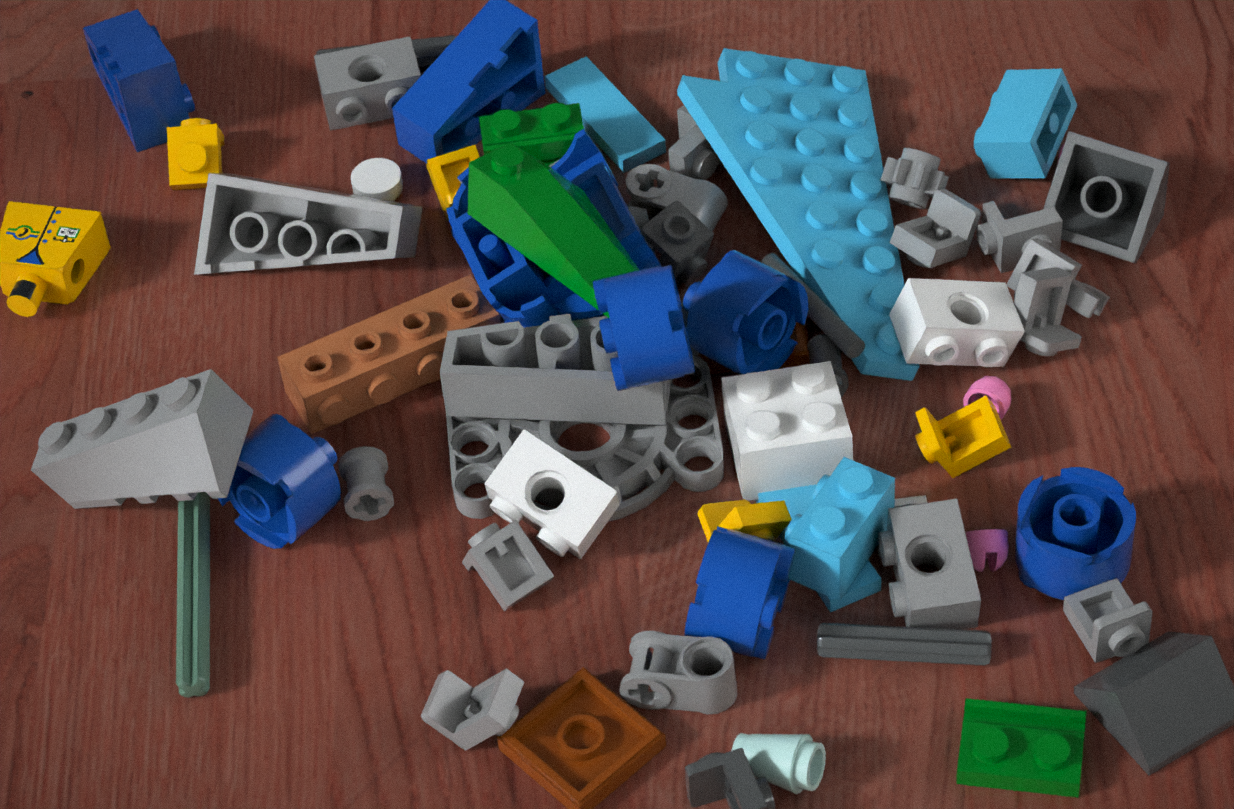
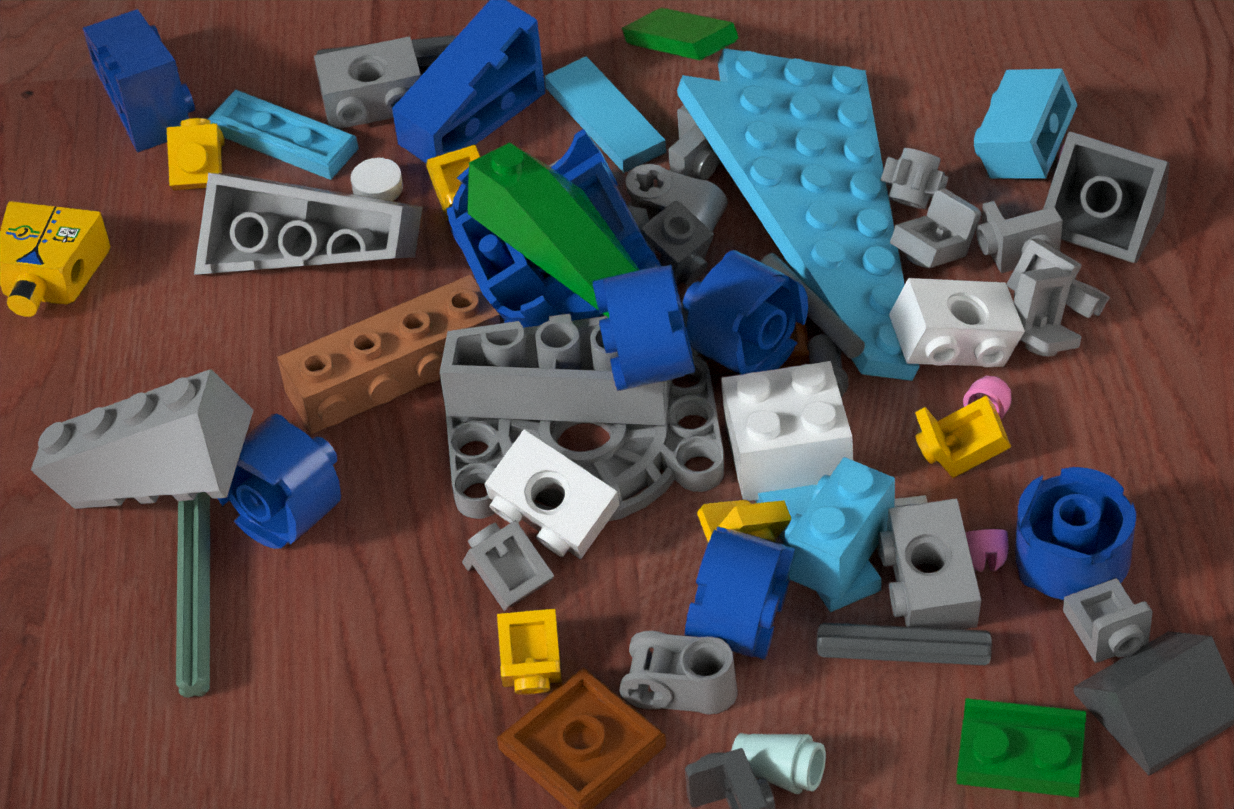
(284, 134): none -> medium azure tile
(367, 492): light grey bush -> none
(471, 713): light grey bracket -> none
(529, 650): none -> yellow bracket
(539, 132): green brick -> none
(680, 33): none -> green tile

